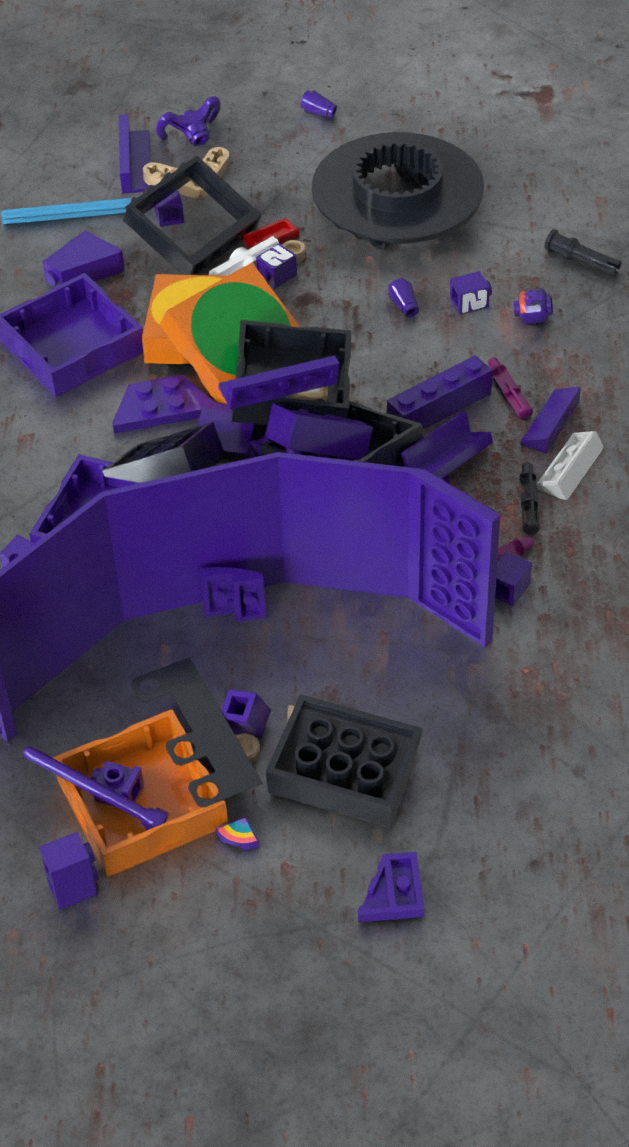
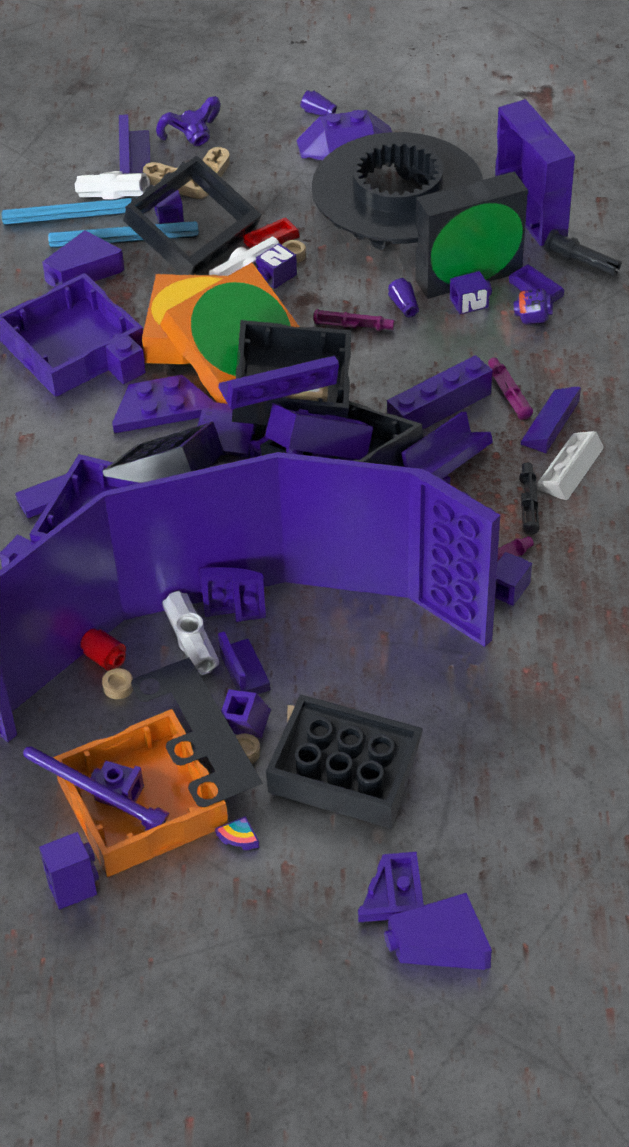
(36, 498): none -> dark purple tile
(103, 649): none -> red brick
(111, 185): none -> white piece
(117, 683): none -> tan tile
(125, 234): none -> dark azure axle
(125, 359): none -> dark purple brick
(190, 632): none -> white piece
(243, 665): none -> dark purple panel
(337, 129): none -> dark purple wedge
(352, 320): none -> magenta piece
(440, 935): none -> dark purple slope
(470, 232): none -> tile
(529, 278): none -> dark purple tile
(541, 163): none -> dark purple tile

